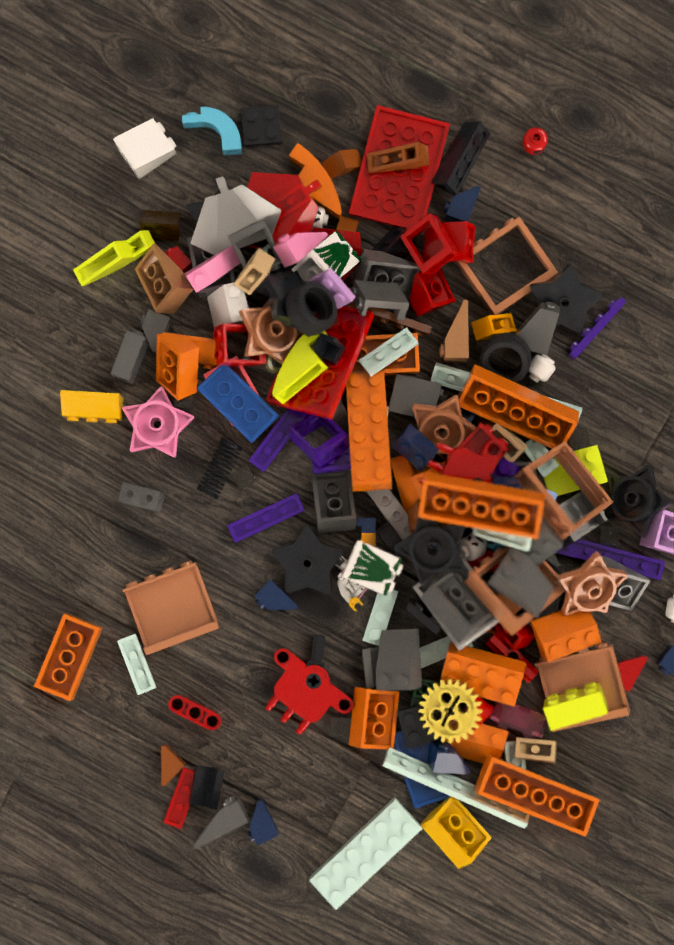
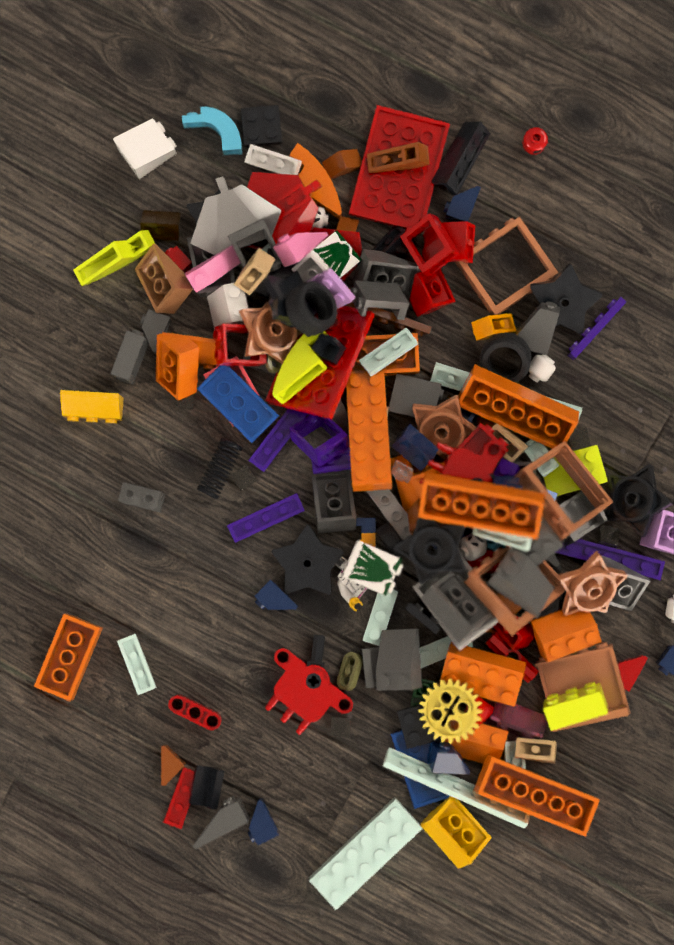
(145, 415): bright pink plate -> none
(171, 607): nougat panel -> none
(272, 161): none -> white plate
(350, 671): none -> olive plate
(373, 718): orange slope -> none
(401, 471): none -> clear plate
(456, 344): medium nougat slope -> none

